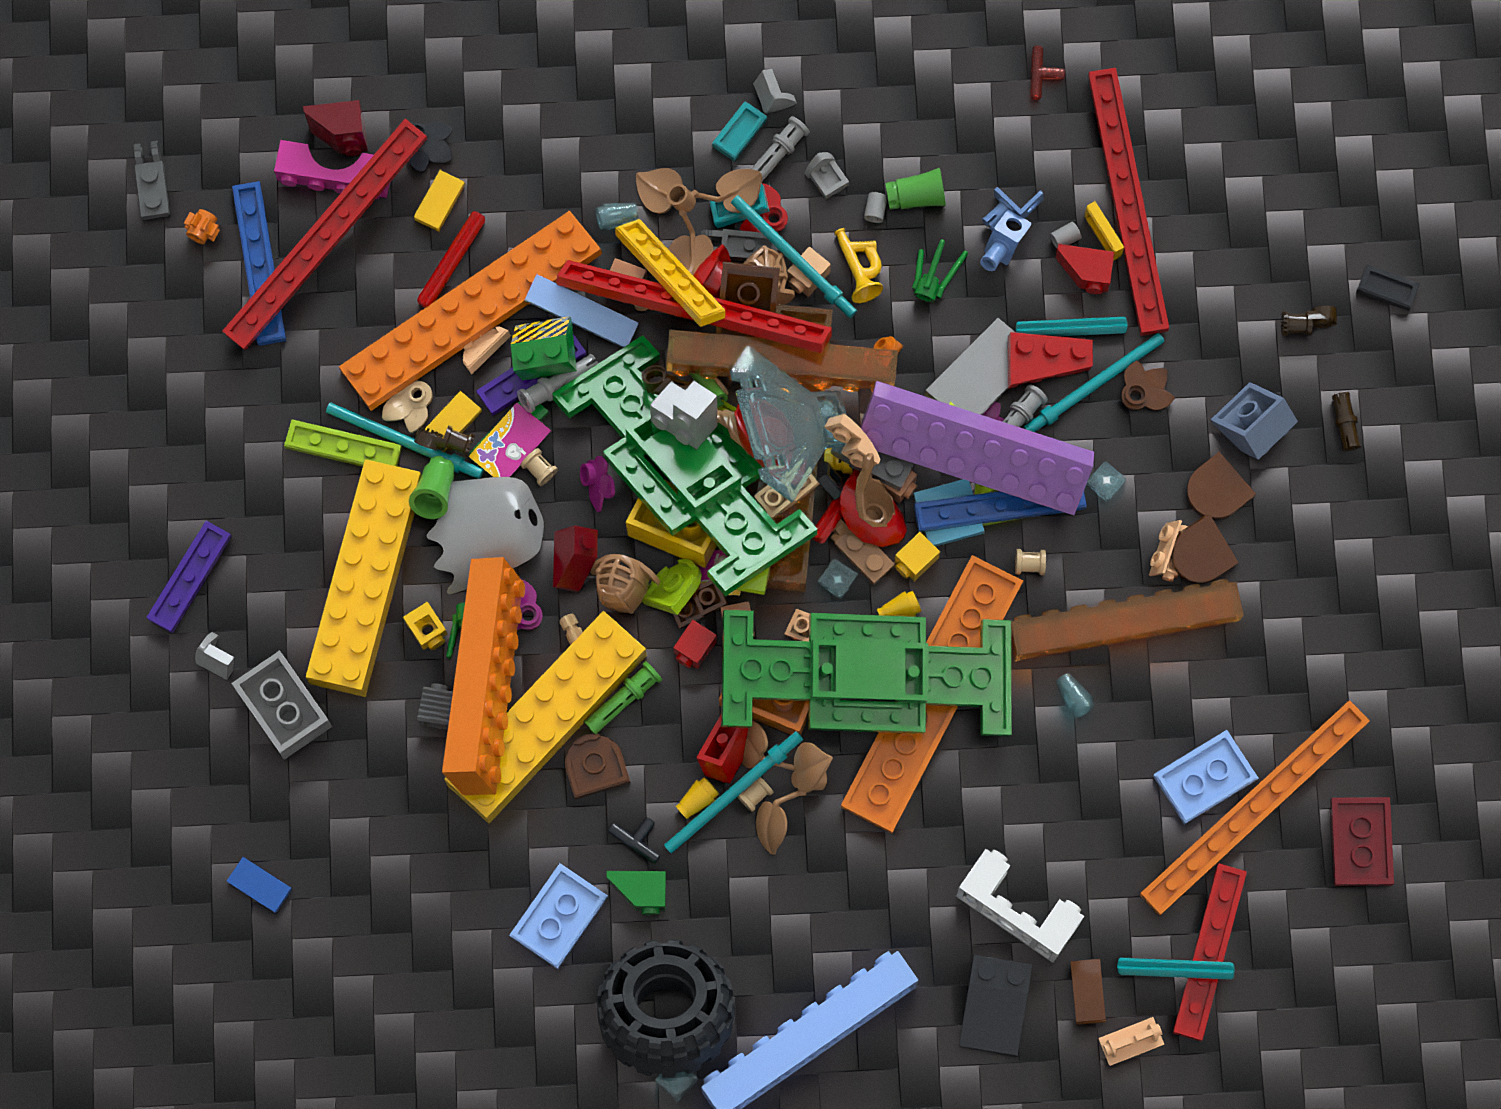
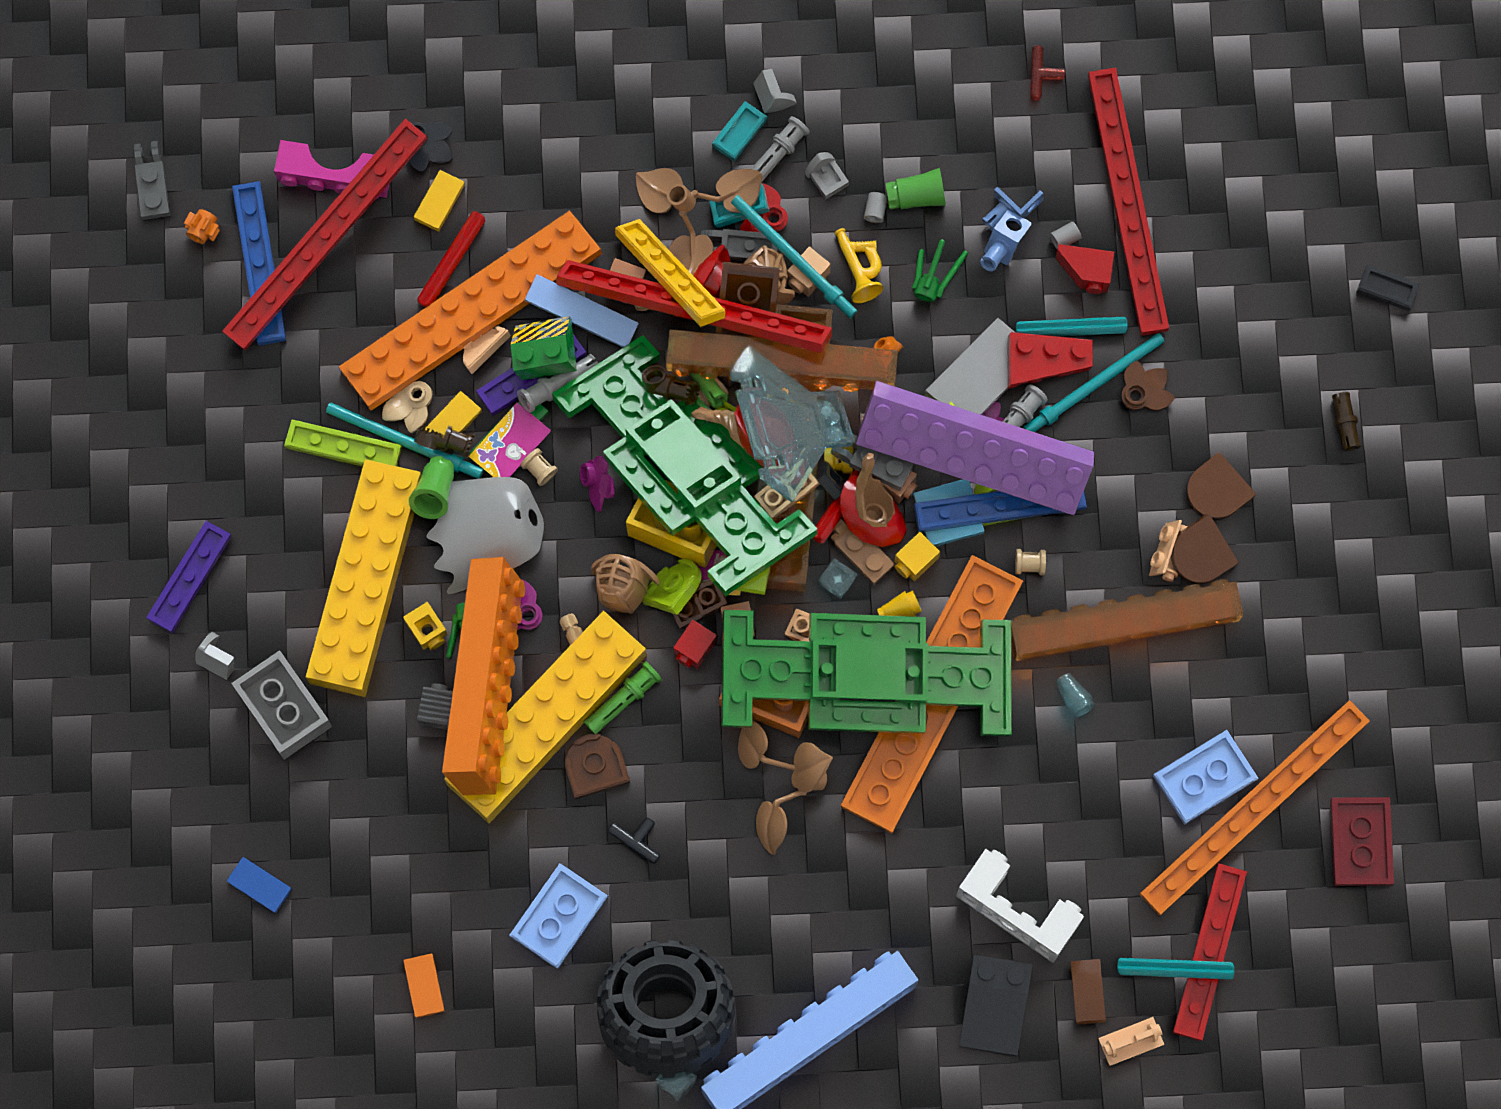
(339, 126): dark red slope -> none
(424, 985): none -> orange tile
(573, 556): dark red slope -> none
(615, 214): clear light blue cone -> none
(641, 889): green slope -> none
(686, 413): light grey brick -> none
(697, 798): yellow cone -> none
(723, 752): red slope -> none
(755, 794): tan bush -> none
(777, 755): teal bar -> none
(856, 441): light nougat slope -> none
(1103, 230): yellow tile -> none
(1106, 481): clear light blue tile -> none
(1255, 420): sand blue slope -> none
(1305, 321): dark brown connector -> none

